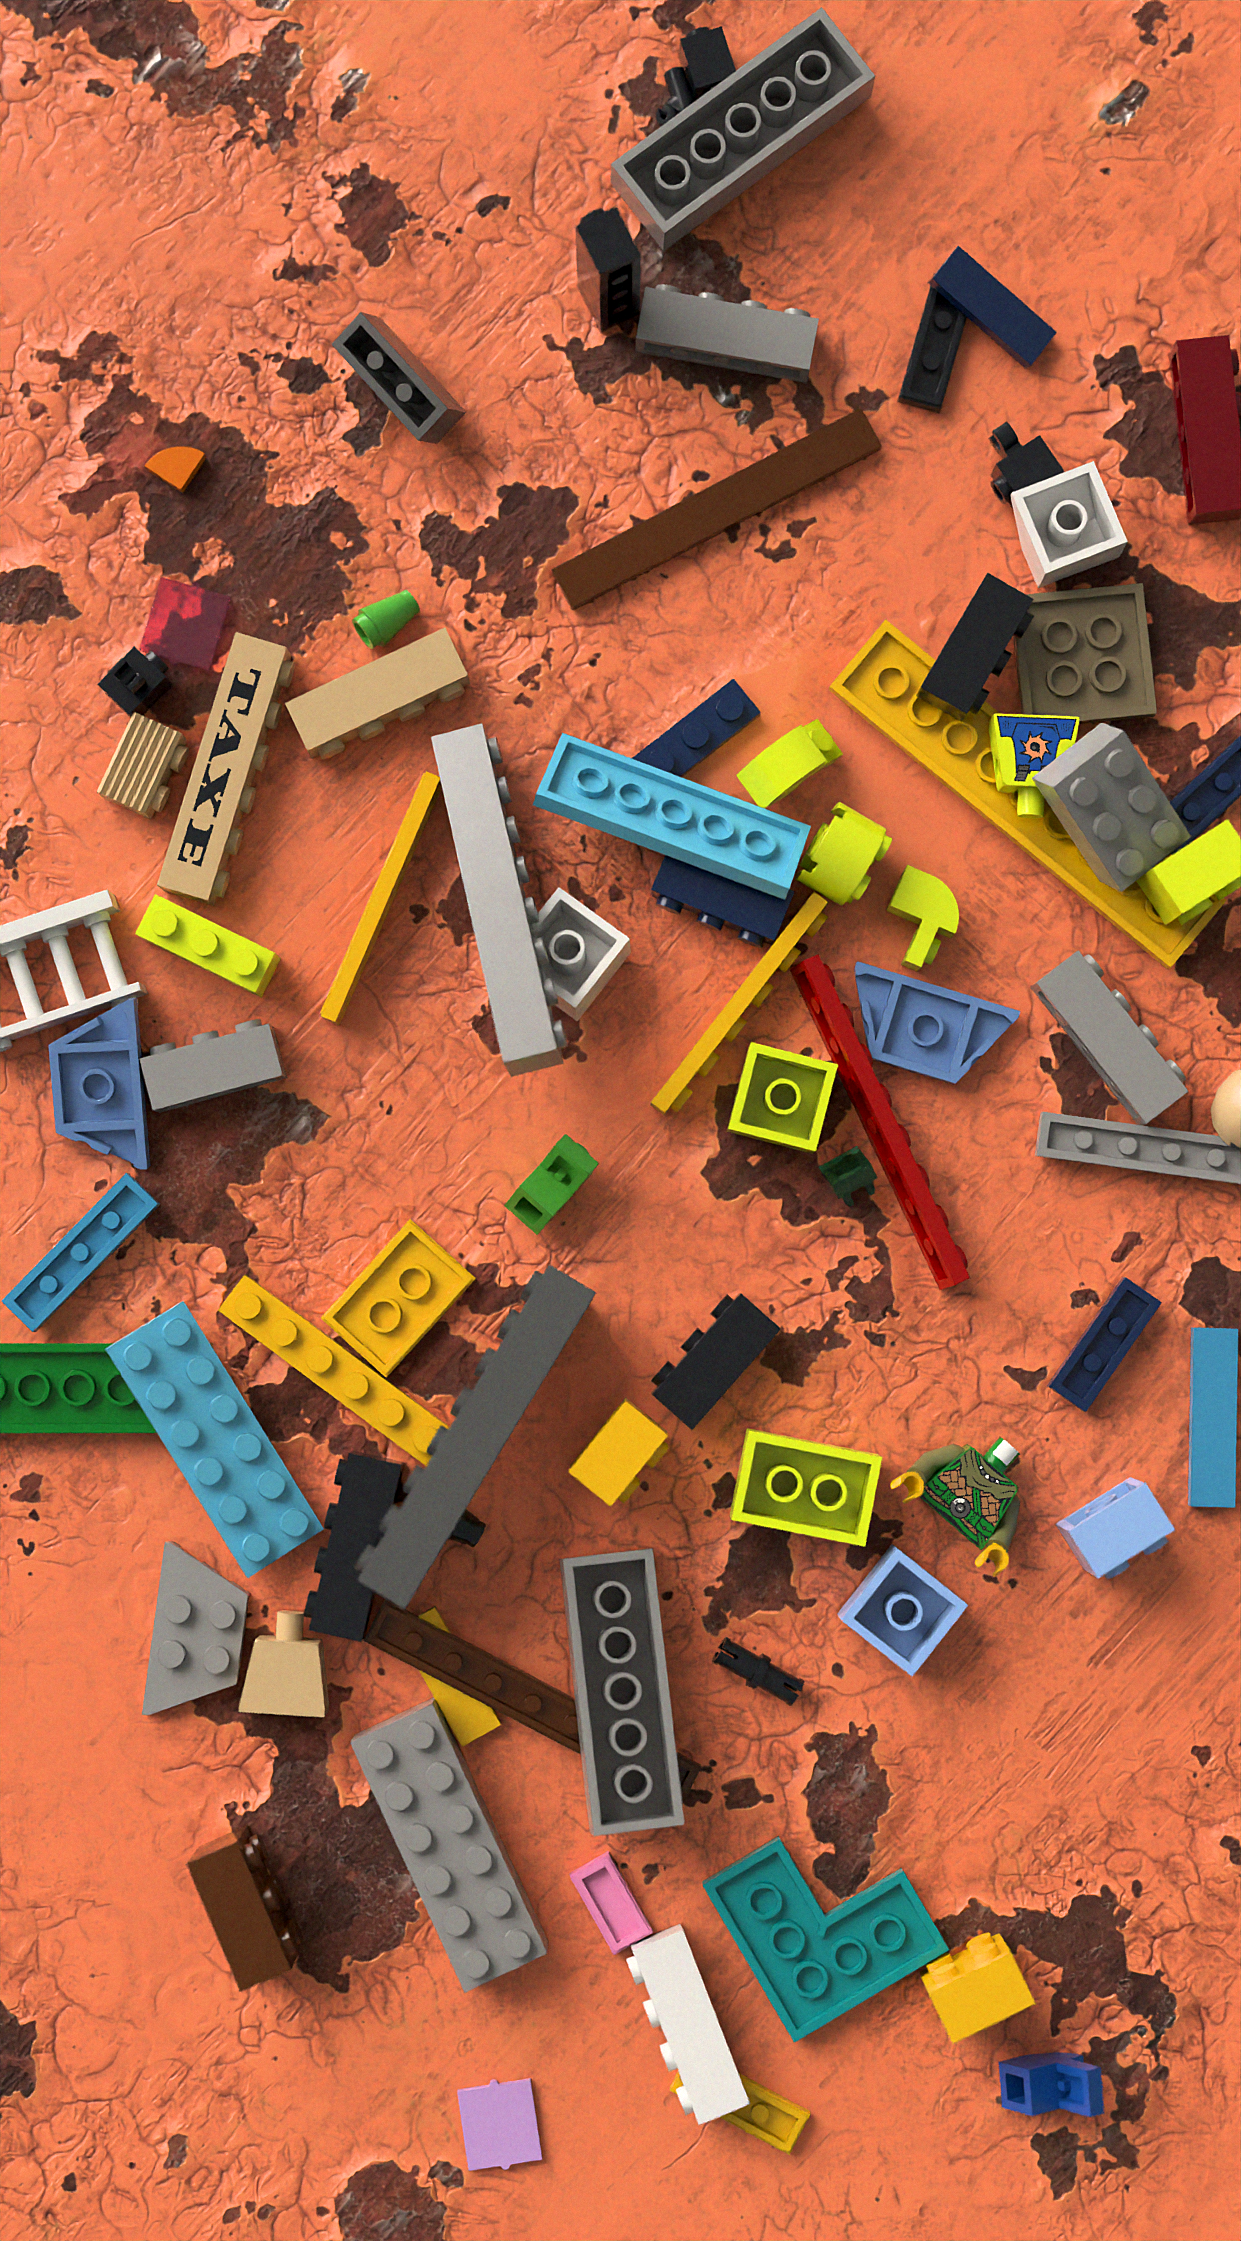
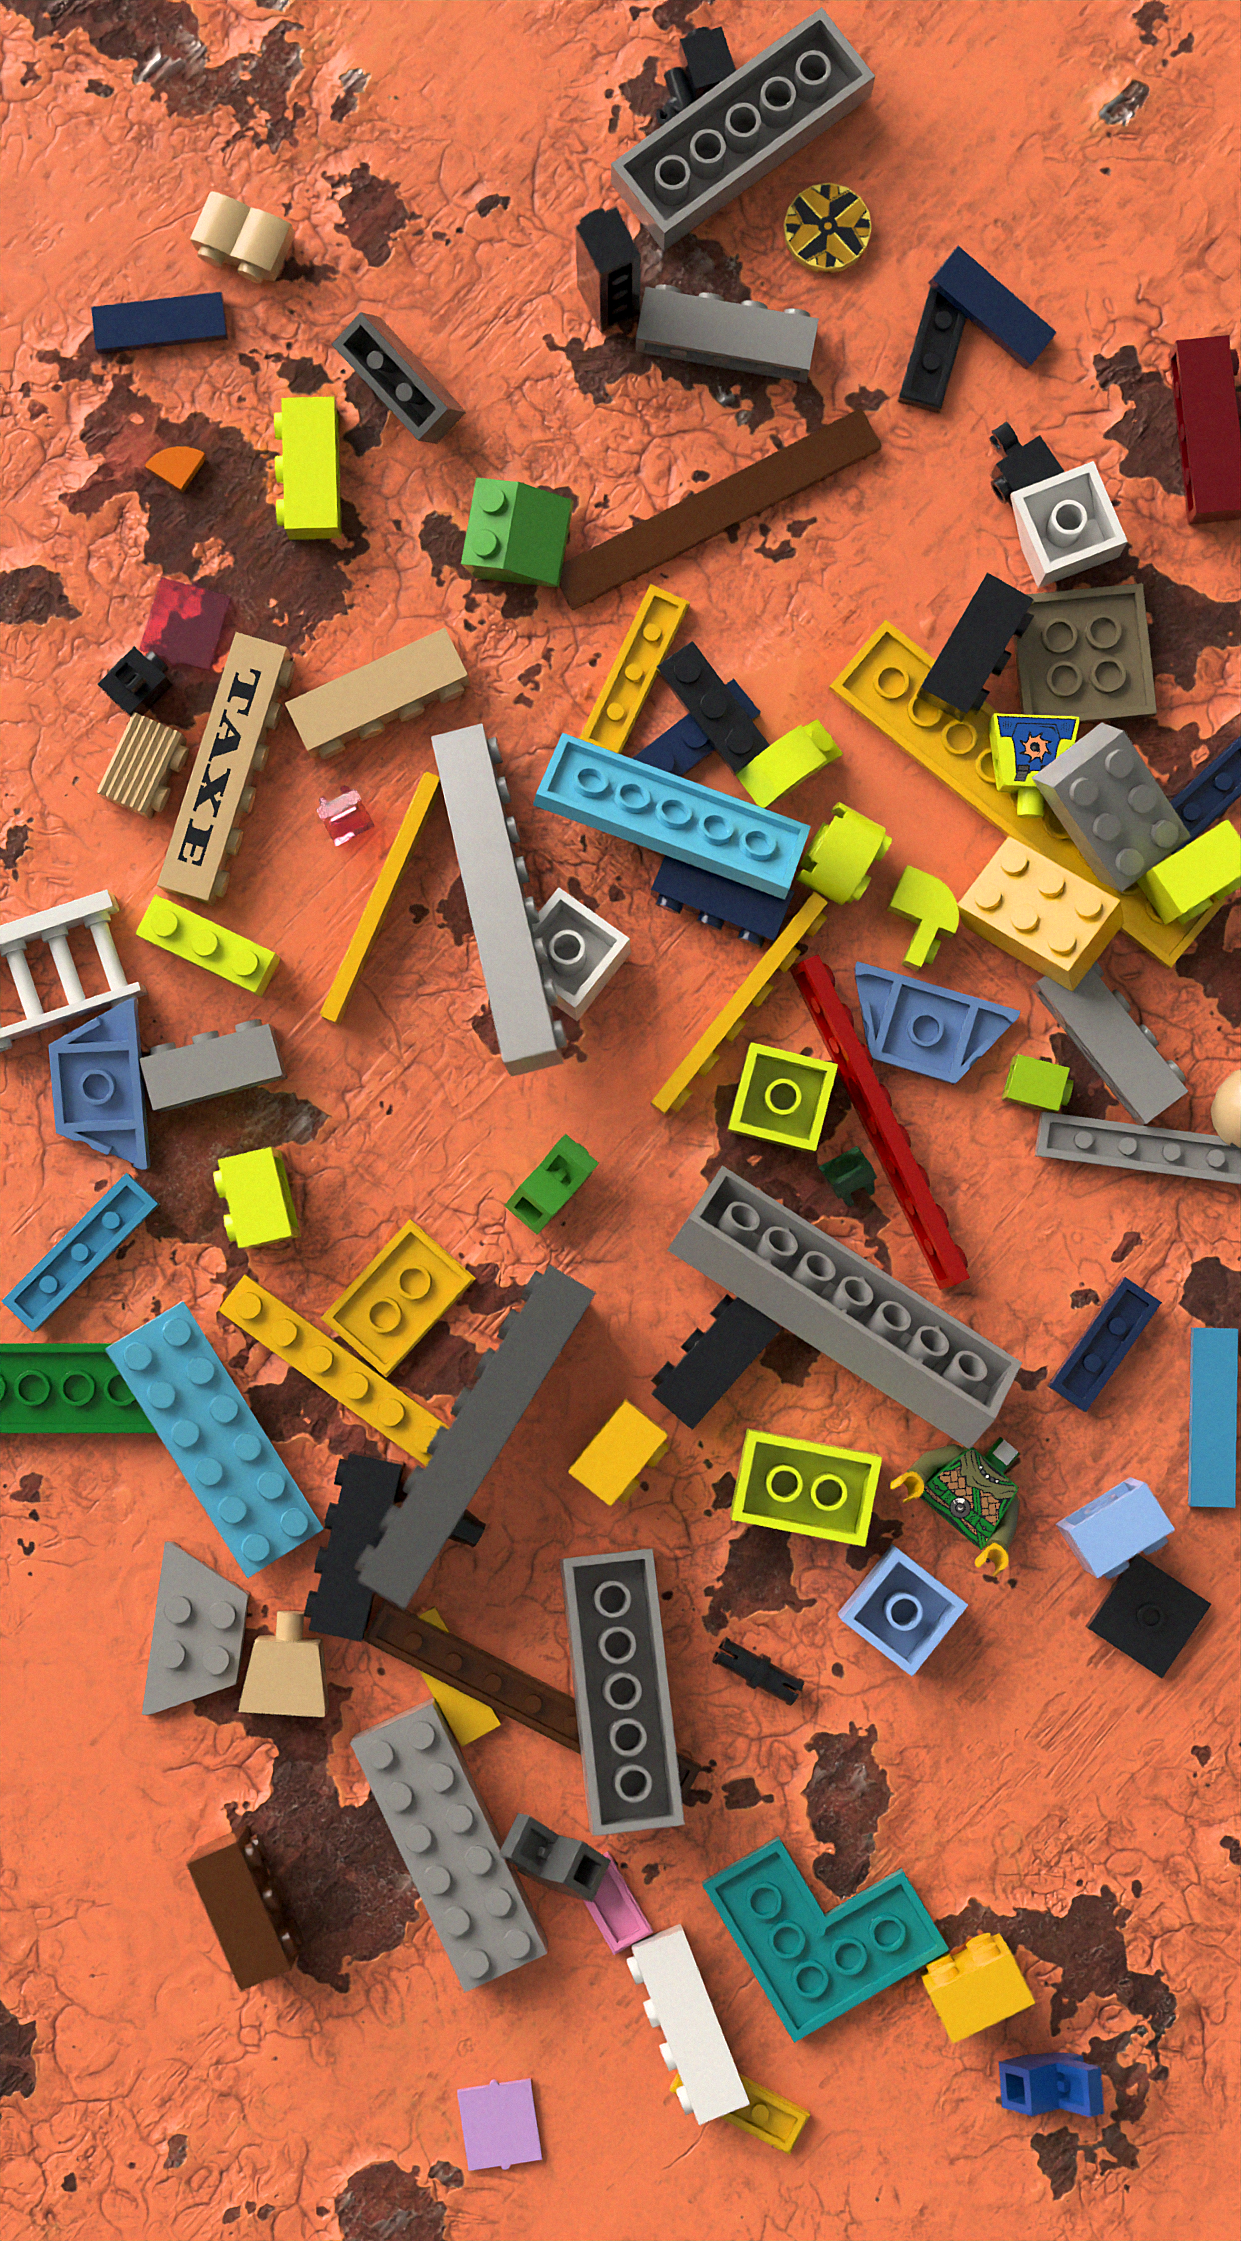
(159, 322): none -> dark blue tile
(242, 237): none -> tan brick
(257, 1198): none -> neon yellow brick
(309, 468): none -> neon yellow brick
(344, 816): none -> clear pink tile
(385, 618): bright green cone -> none
(516, 533): none -> bright green slope
(553, 1859): none -> dark grey brick
(635, 670): none -> yellow tile
(712, 707): none -> black plate
(827, 228): none -> tile
(846, 1307): none -> light grey brick
(1037, 1084): none -> lime brick
(1041, 913): none -> yellow brick
(1148, 1615): none -> black plate

